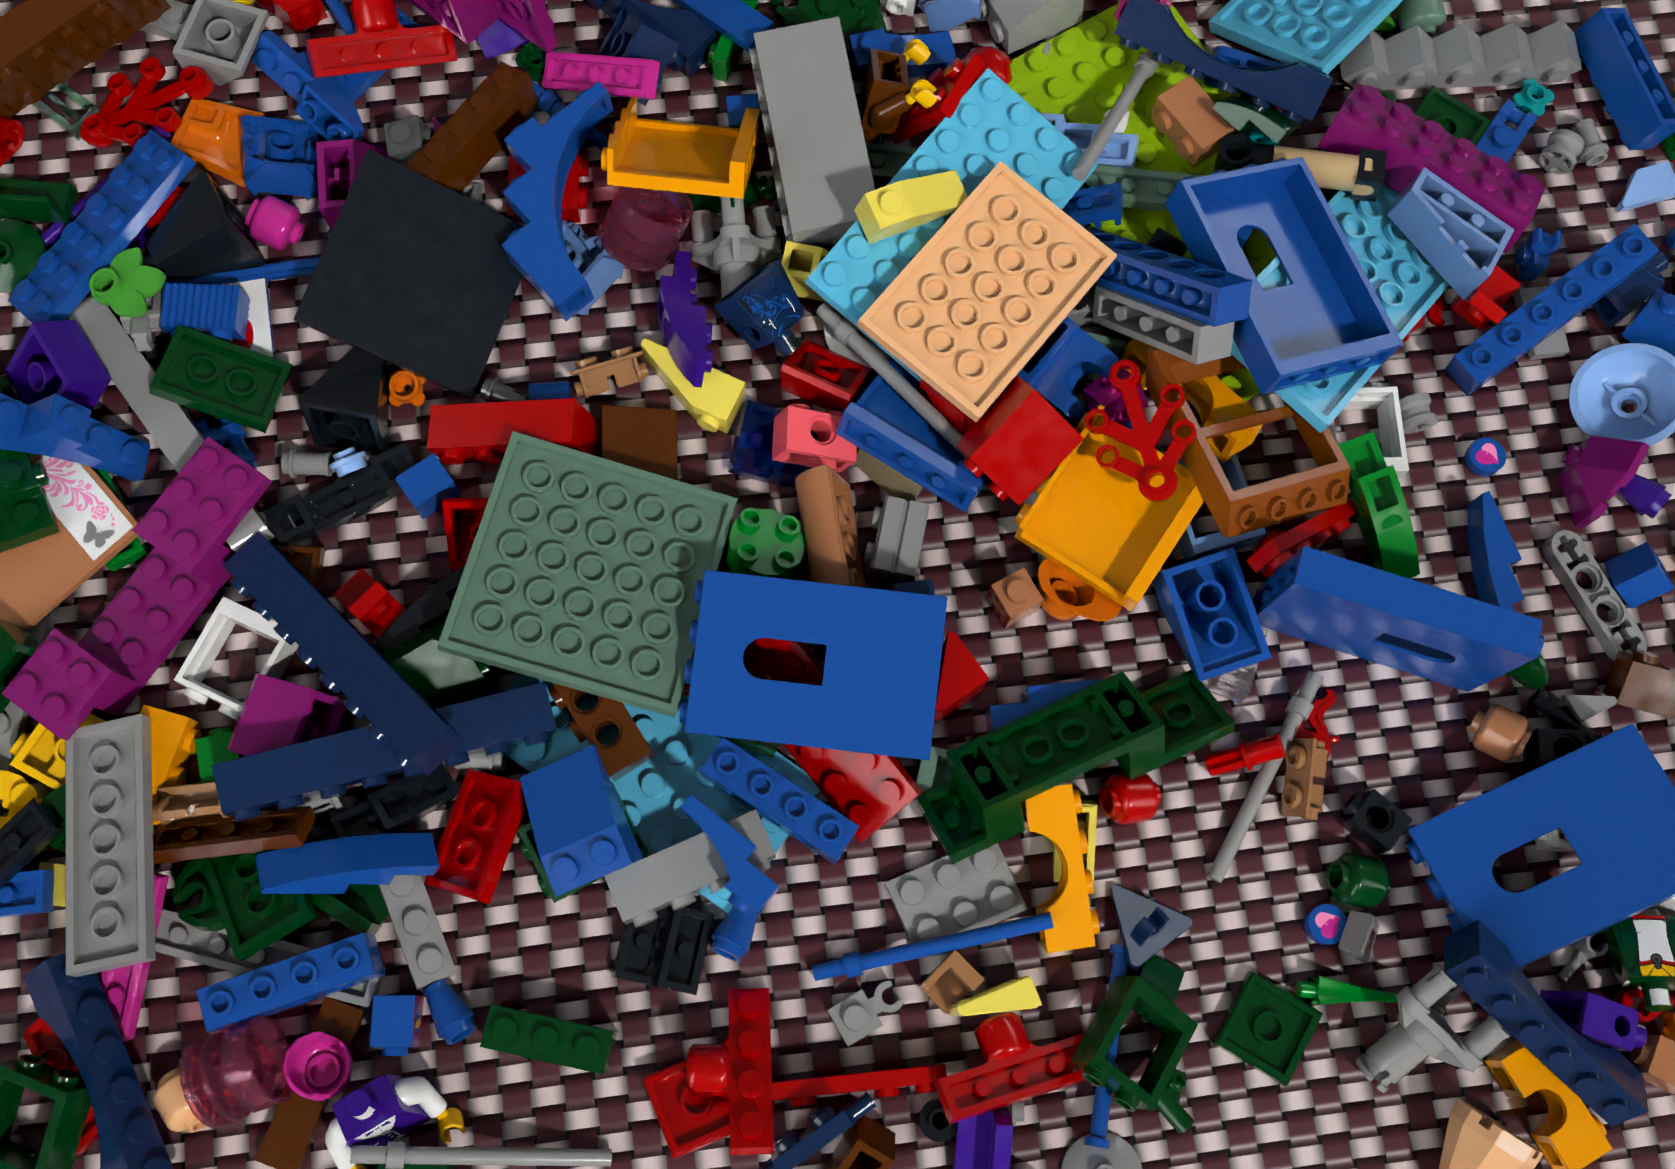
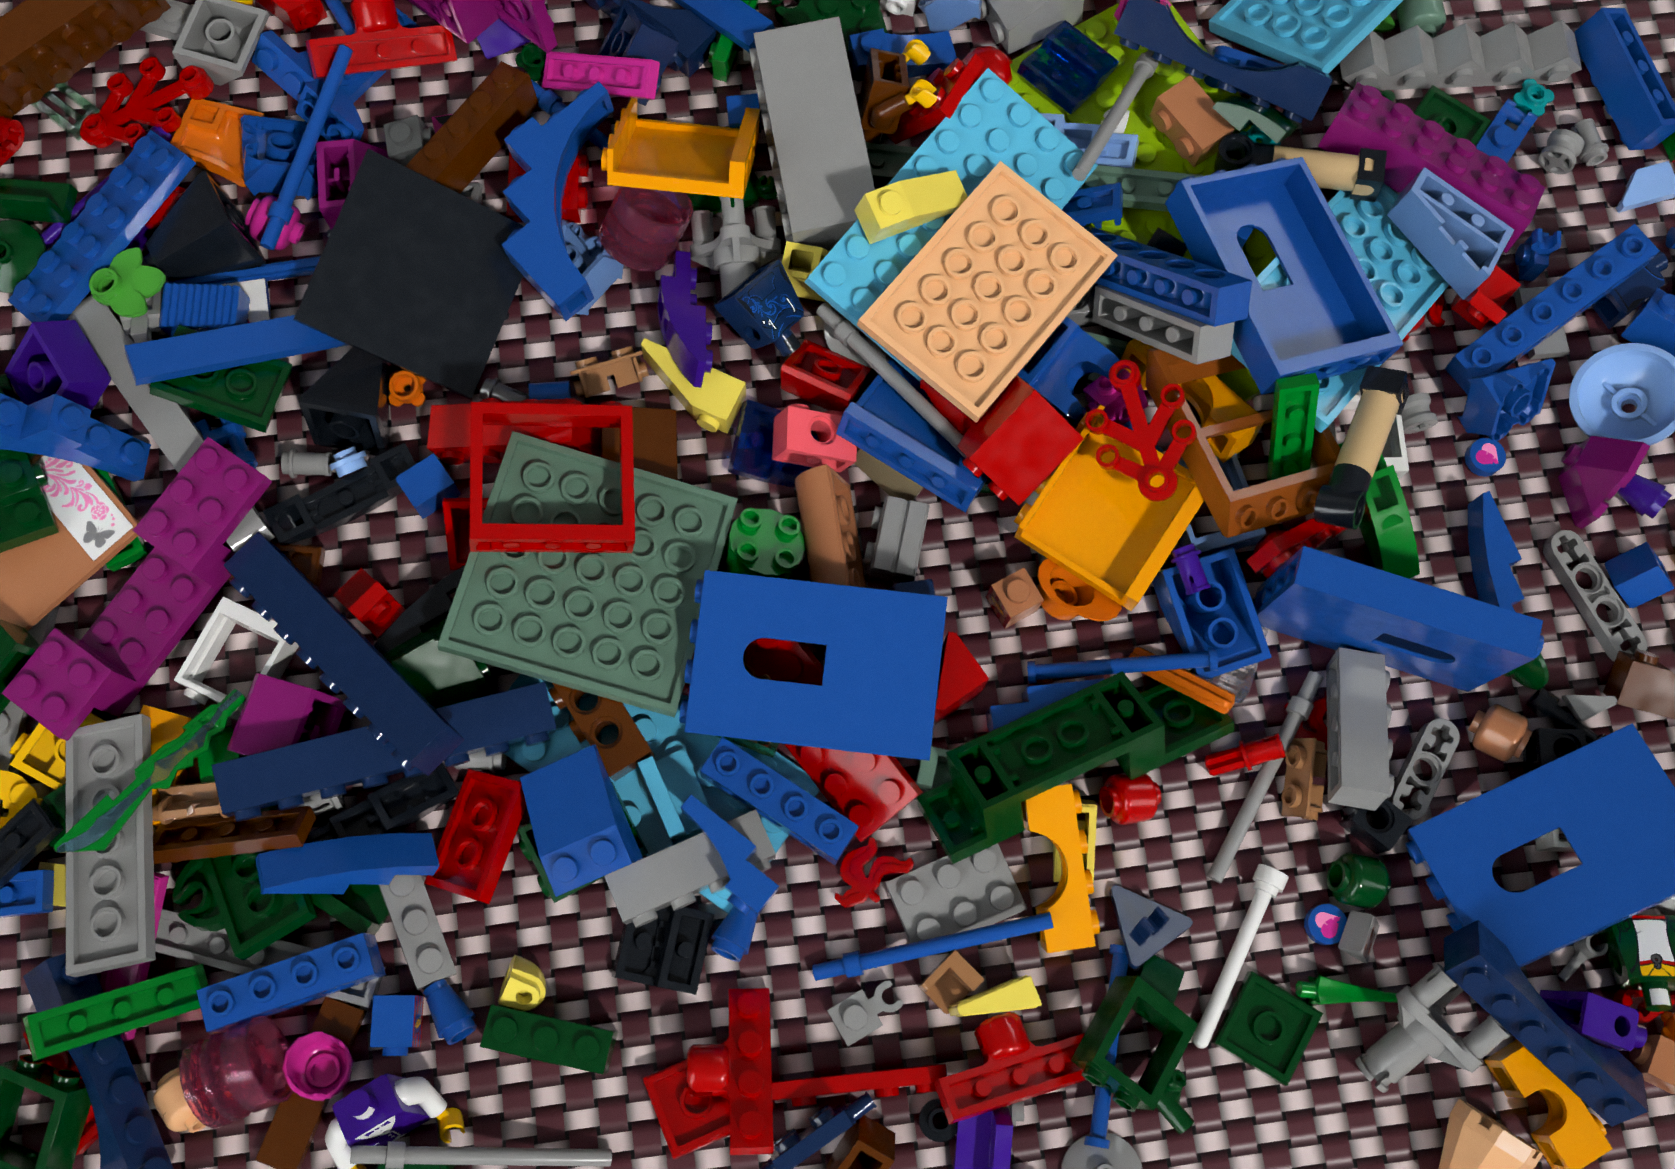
(108, 817): none -> green sword
(114, 1012): none -> green plate
(223, 349): none -> blue tile
(280, 210): none -> blue bar
(523, 985): none -> light yellow piece
(552, 537): none -> red window
(670, 784): none -> medium azure panel
(853, 873): none -> red piece
(1068, 67): none -> clear blue slope
(1127, 665): none -> blue bar
(1190, 568): none -> dark purple pin
(1191, 685): none -> orange axle
(1267, 885): none -> white piece
(1292, 425): none -> green plate
(1344, 496): none -> piece
(1358, 729): none -> light grey brick
(1445, 751): none -> light grey beam
(1506, 398): none -> blue slope

